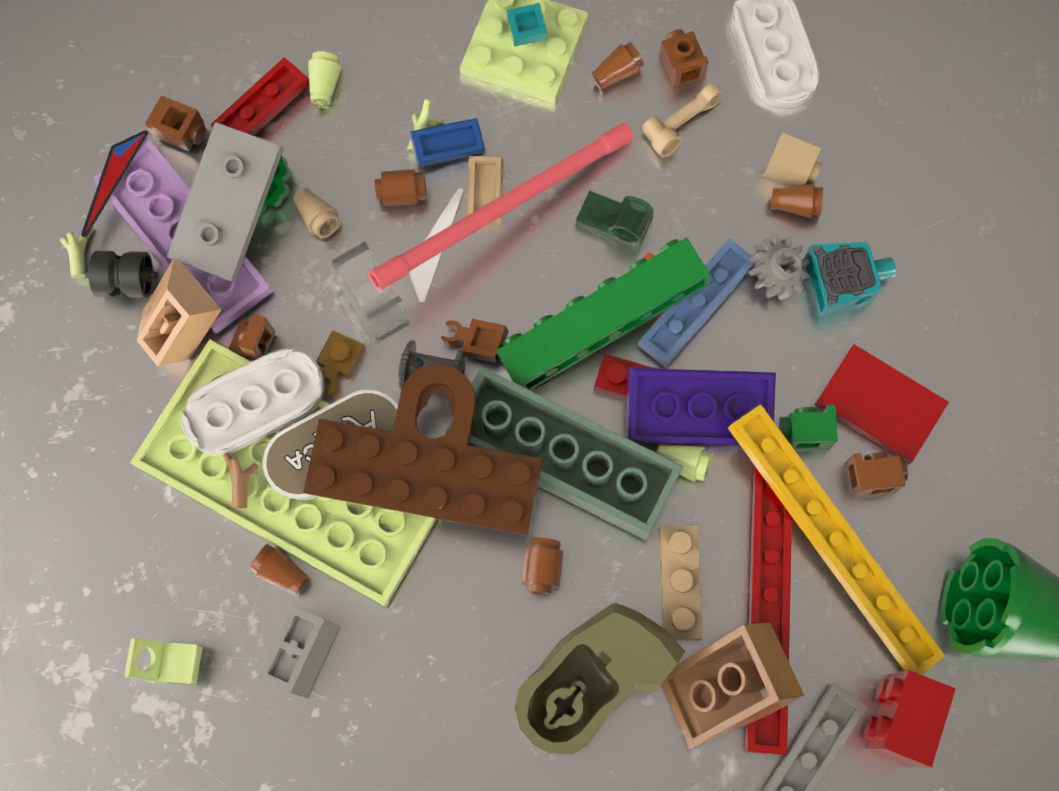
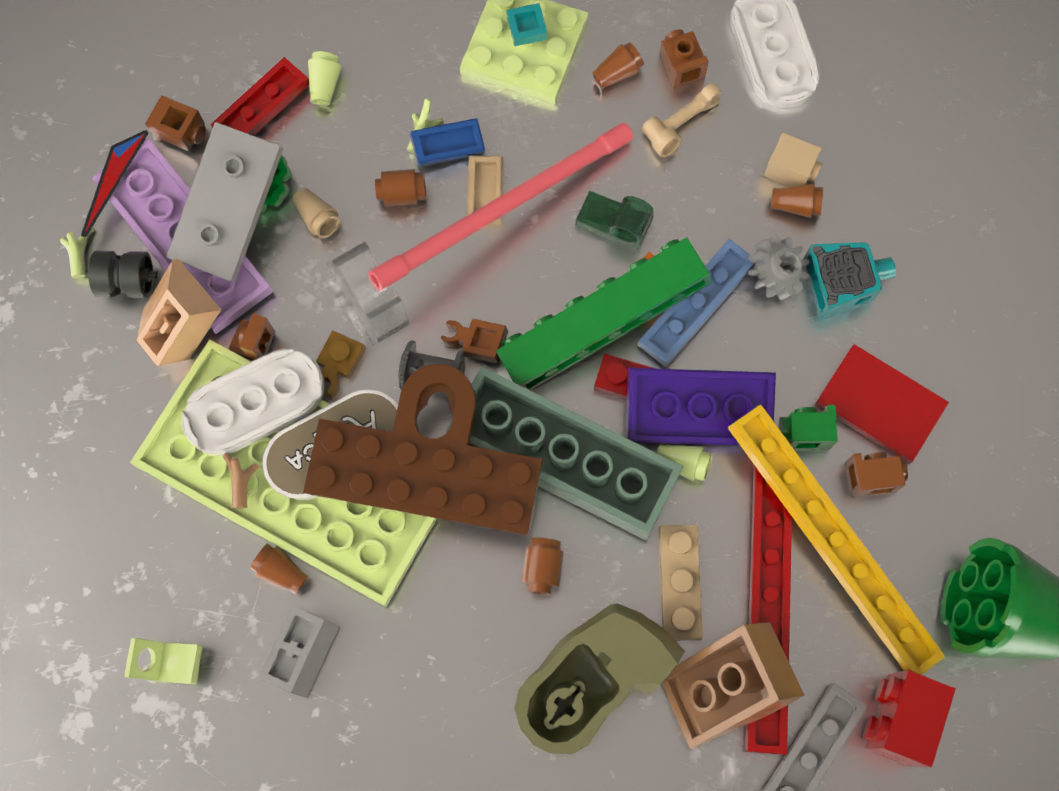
(423, 274): white sticker -> none

